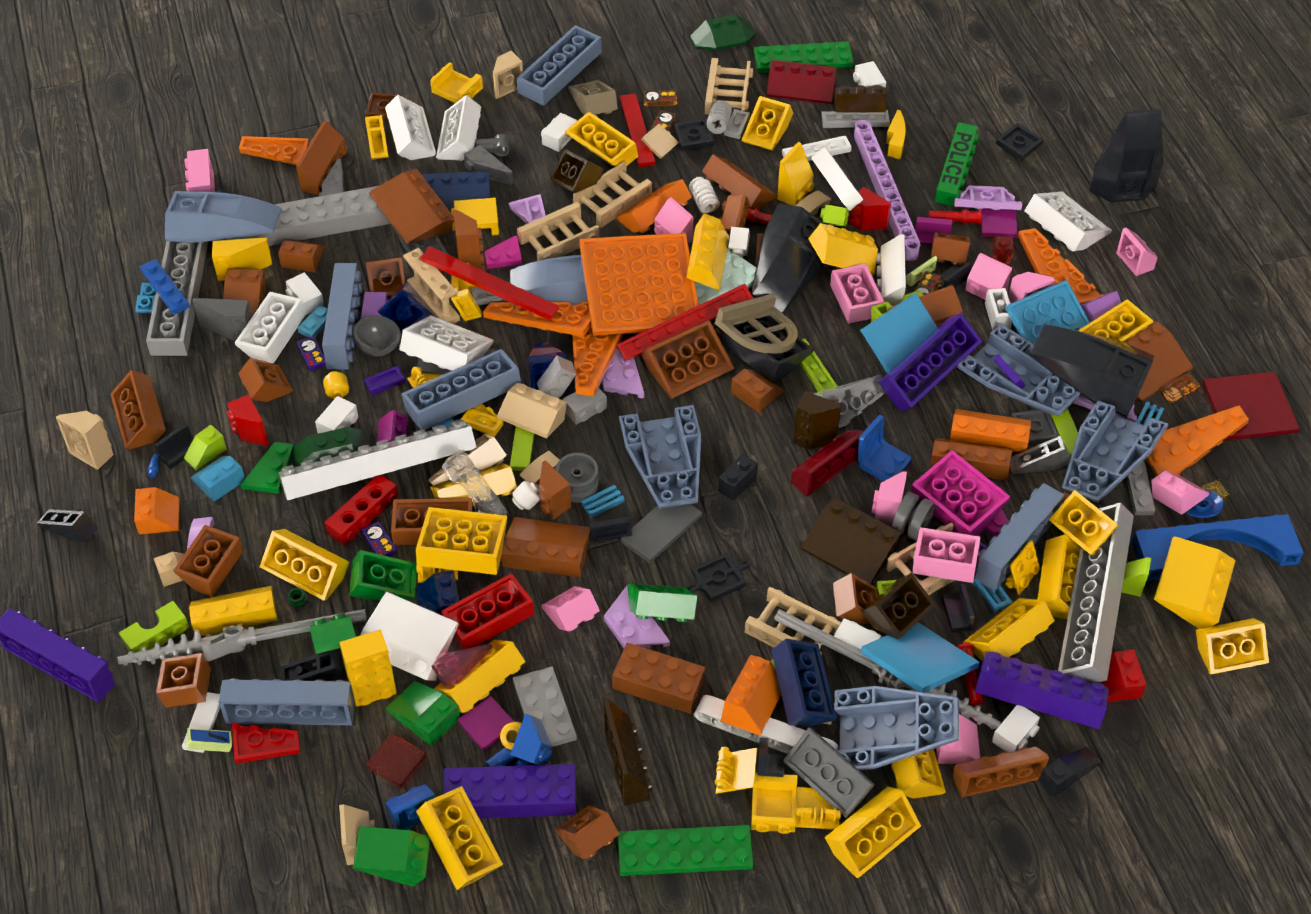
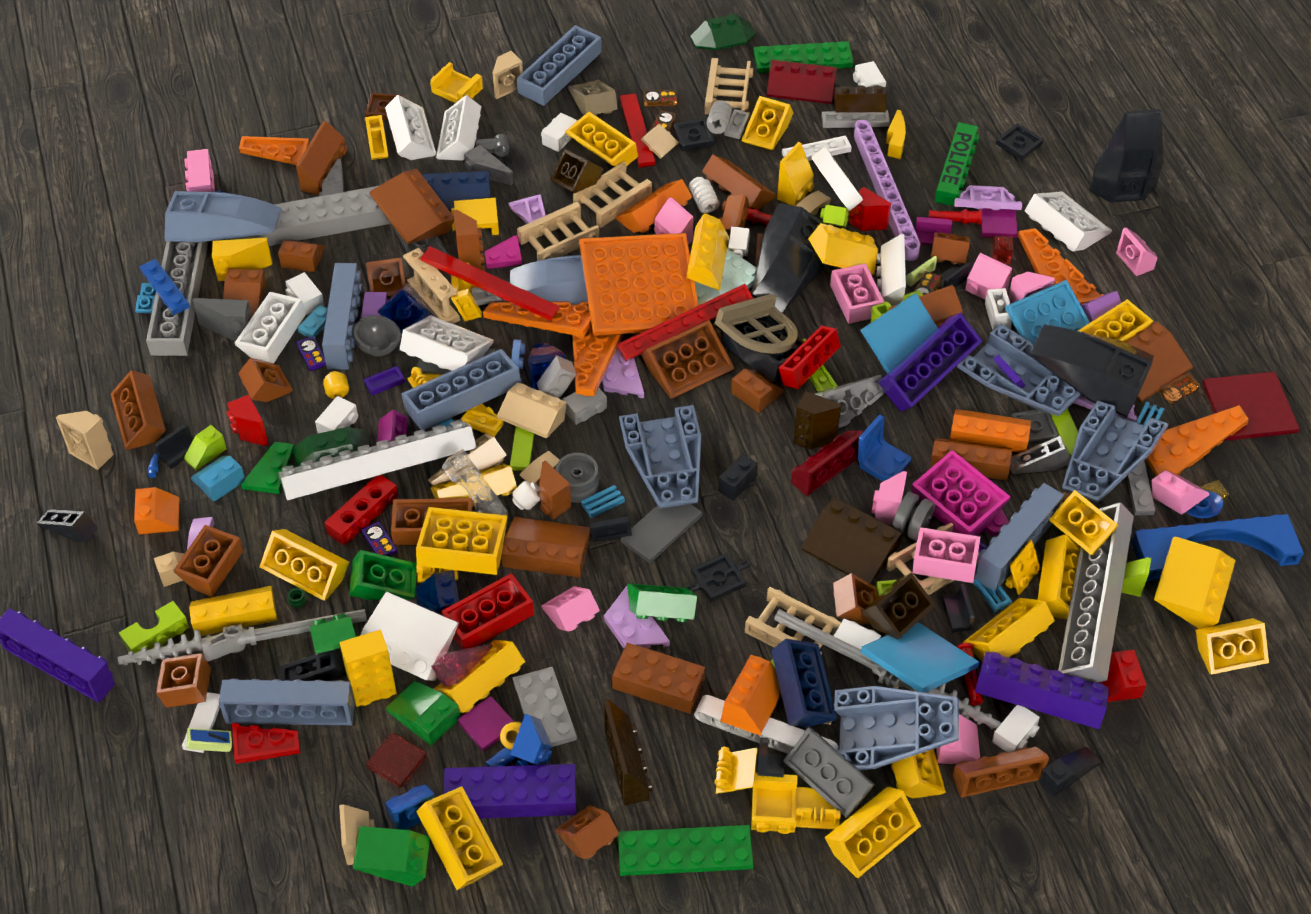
(517, 351): none -> medium blue plate
(809, 357): none -> red brick

